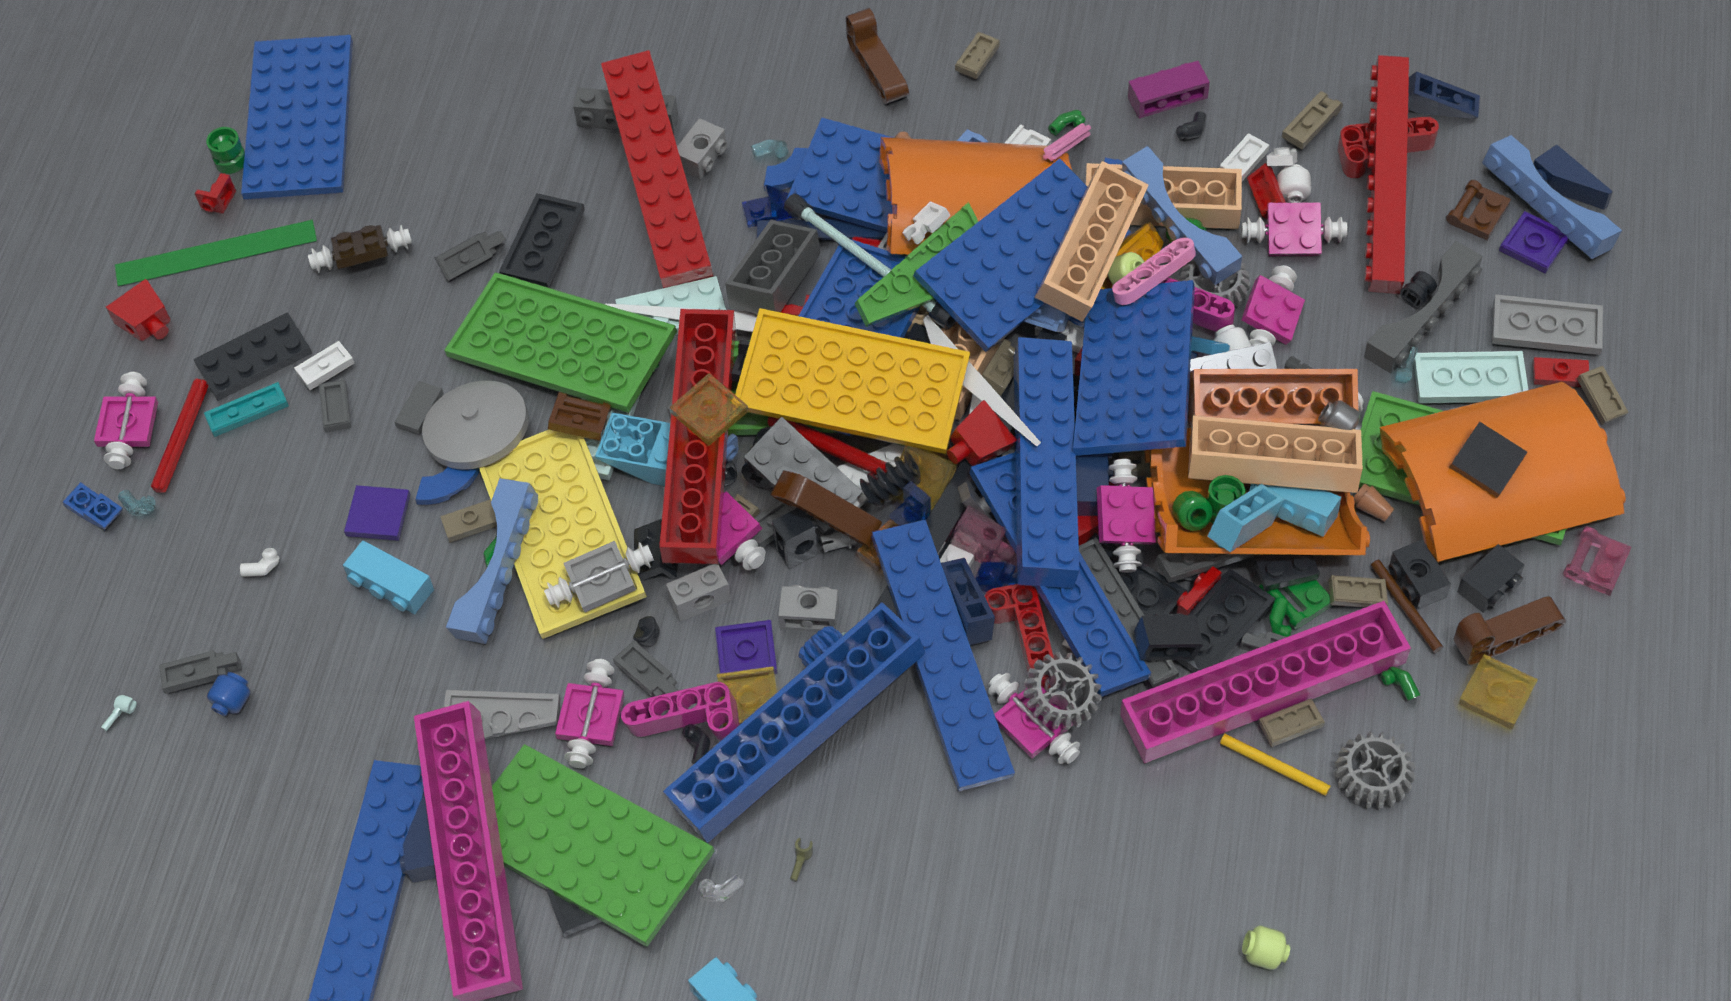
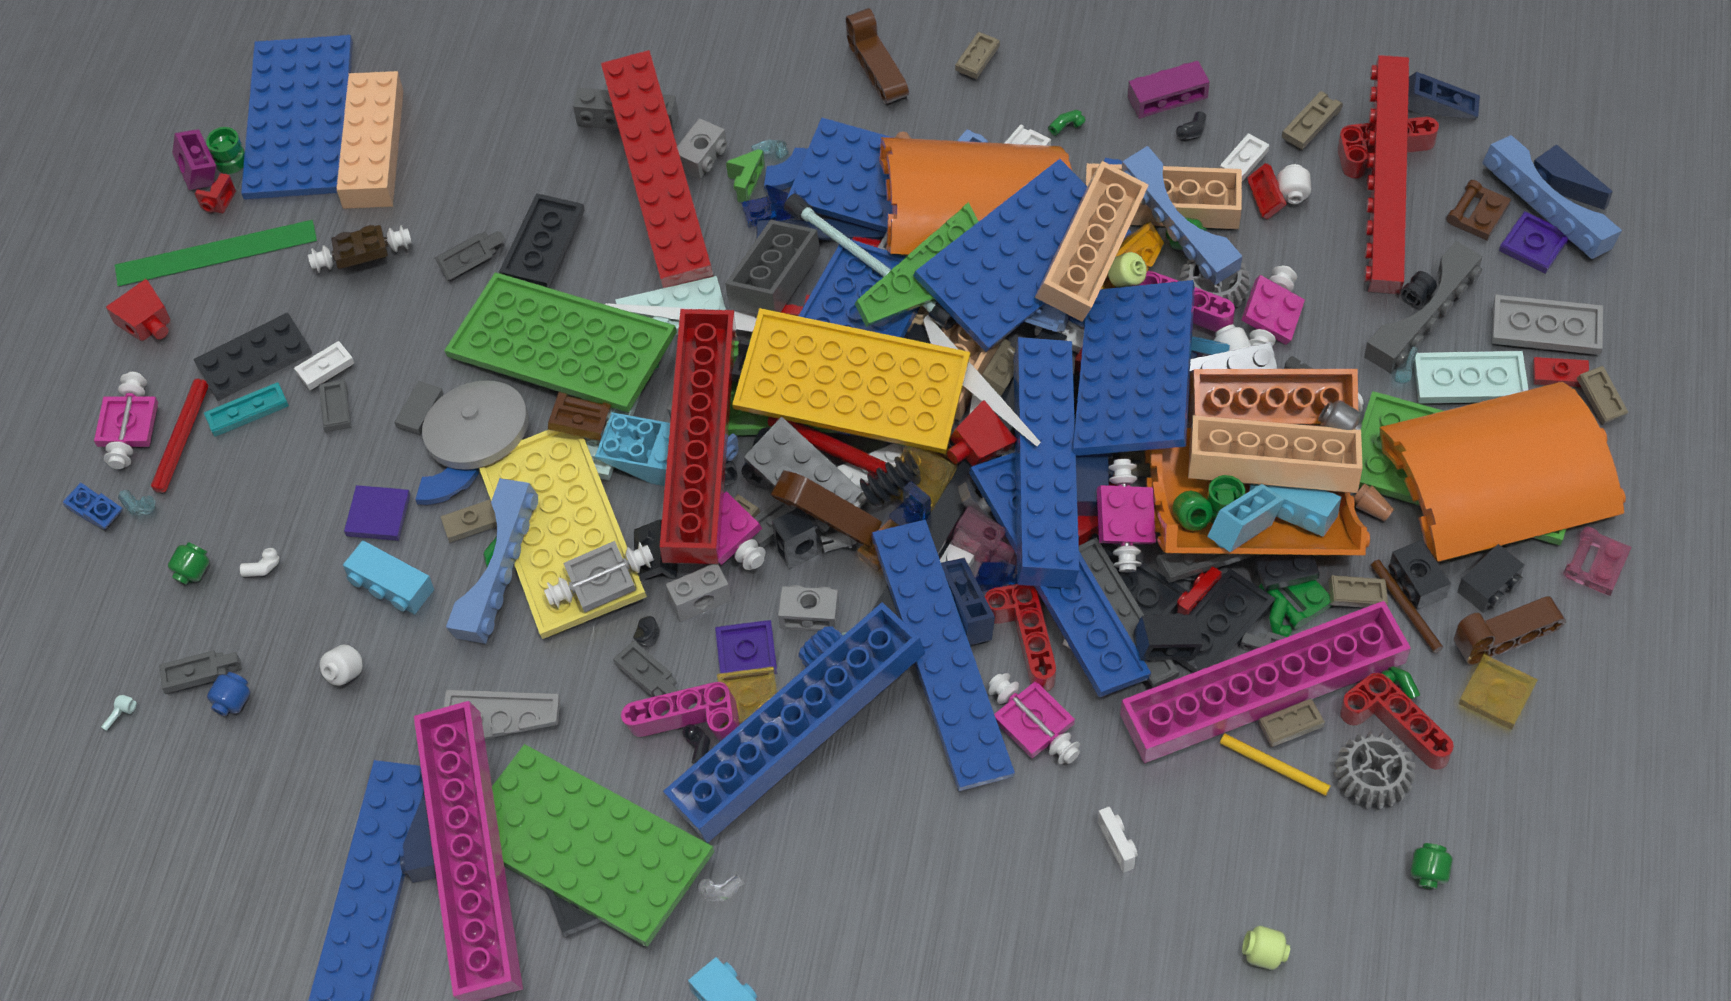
(188, 563): none -> green head
(194, 159): none -> magenta brick
(341, 665): none -> white head
(370, 140): none -> light nougat brick
(589, 714): dark pink plate -> none
(709, 409): clear yellow plate -> none
(746, 173): none -> bright green slope
(801, 856): olive hand -> none
(927, 220): white plate -> none
(1055, 669): light grey gear -> none
(1066, 142): bright pink axle -> none
(1113, 828): none -> white plate
(1133, 287): bright pink beam -> none
(1282, 157): white plate -> none
(1294, 229): plate -> none
(1431, 746): none -> red beam
(1431, 865): none -> green head
(1488, 459): black tile -> none

